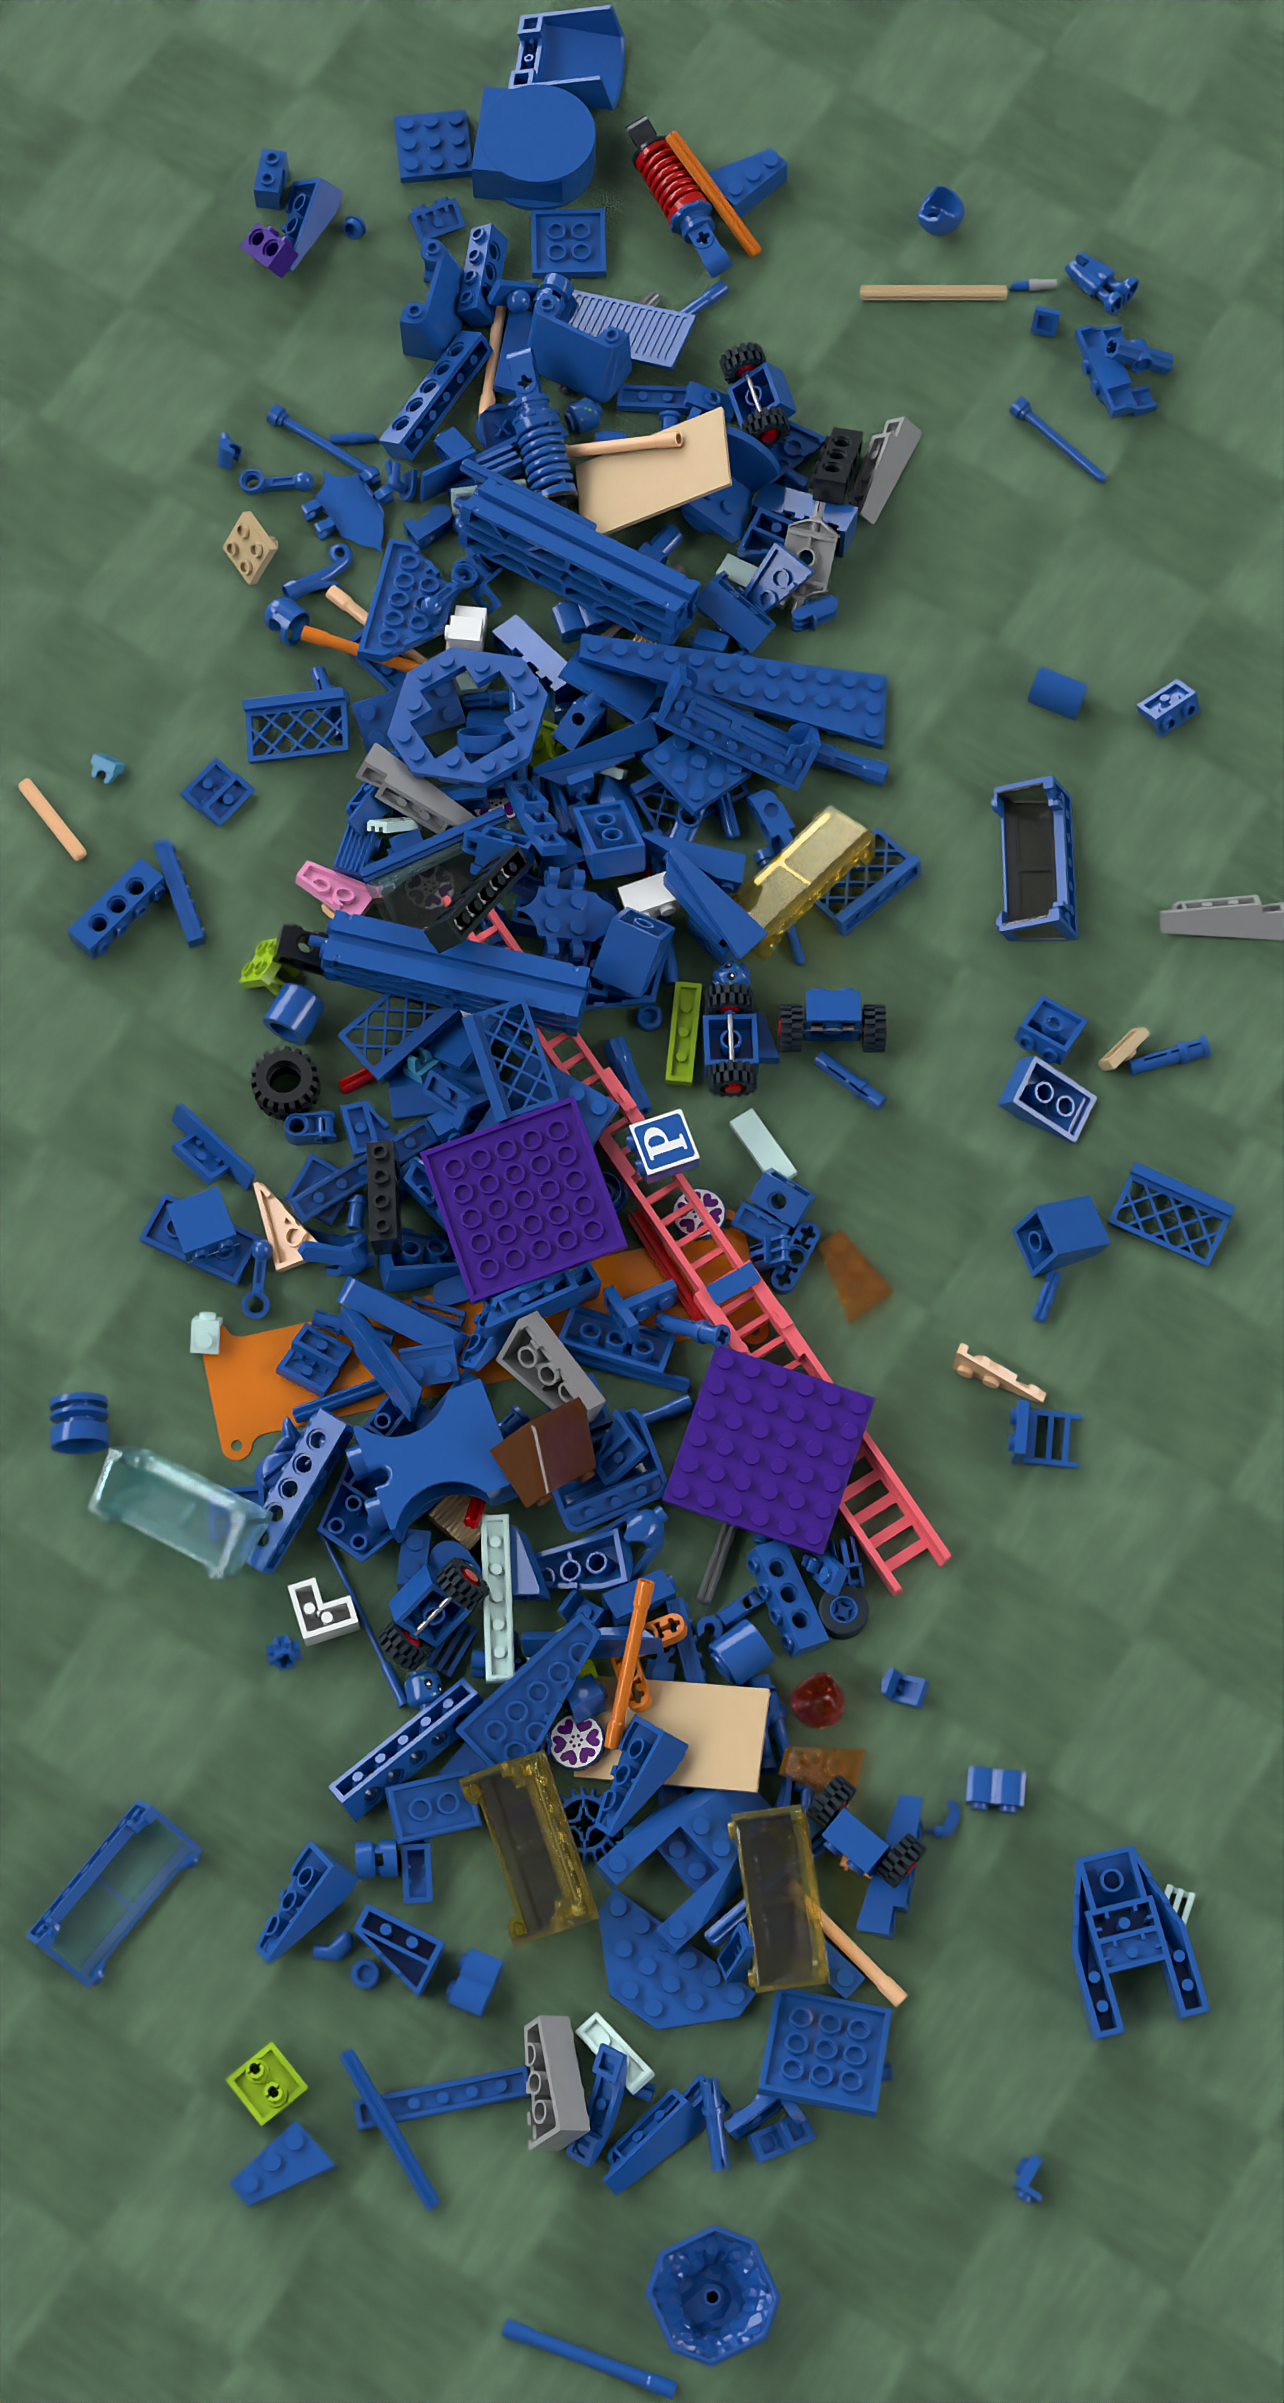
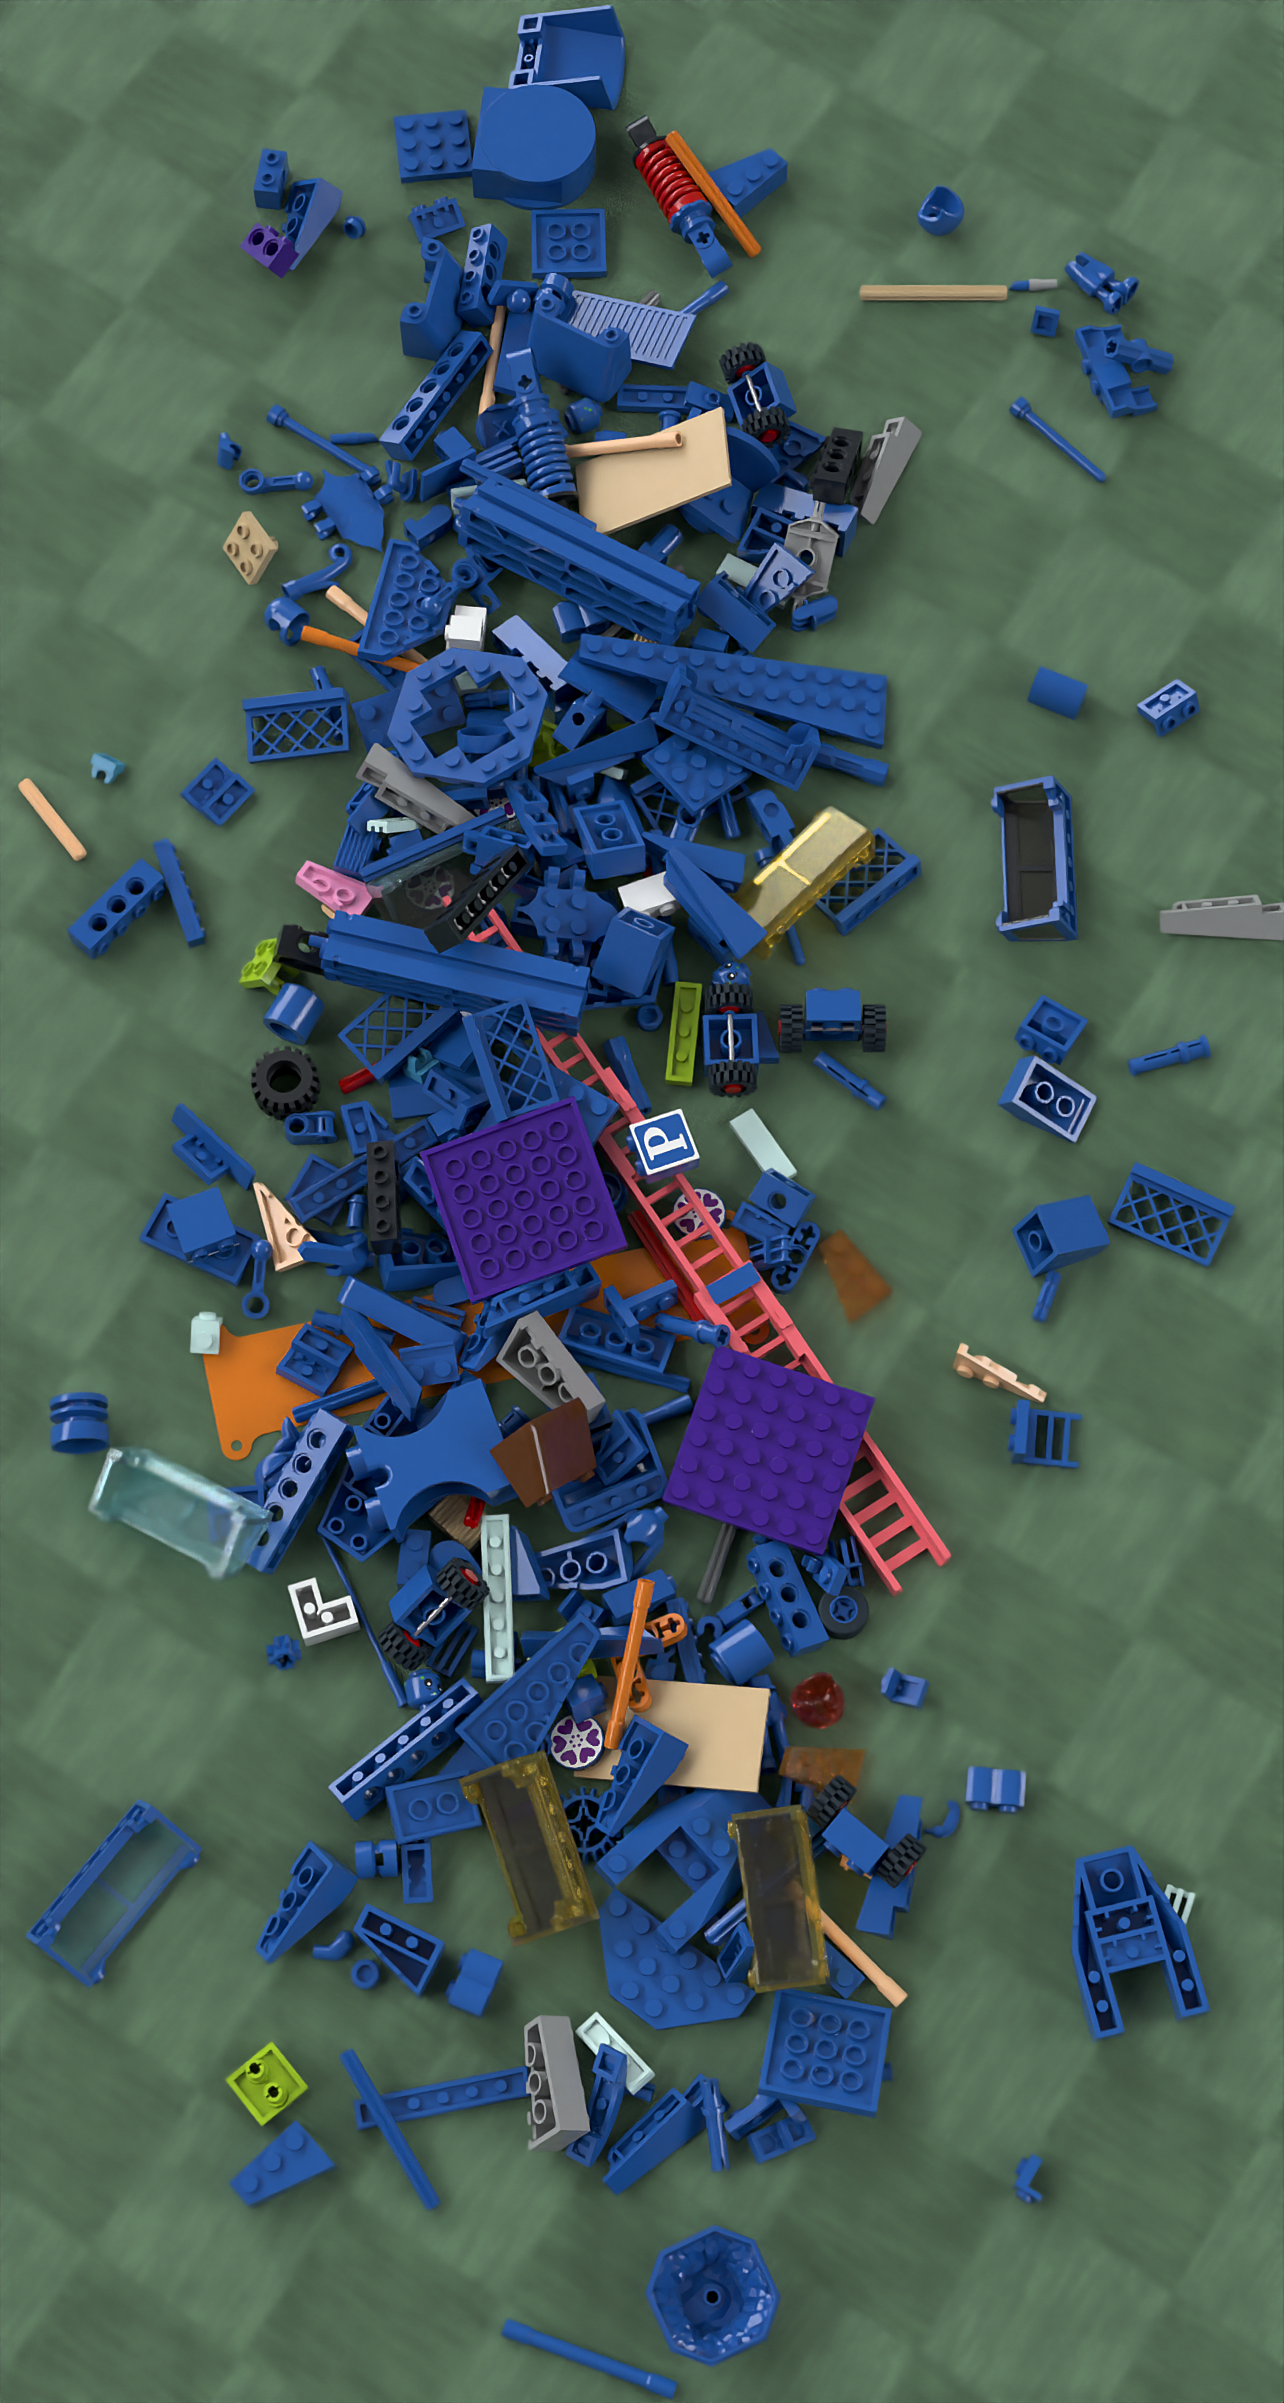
(1124, 1049): tan plate -> none

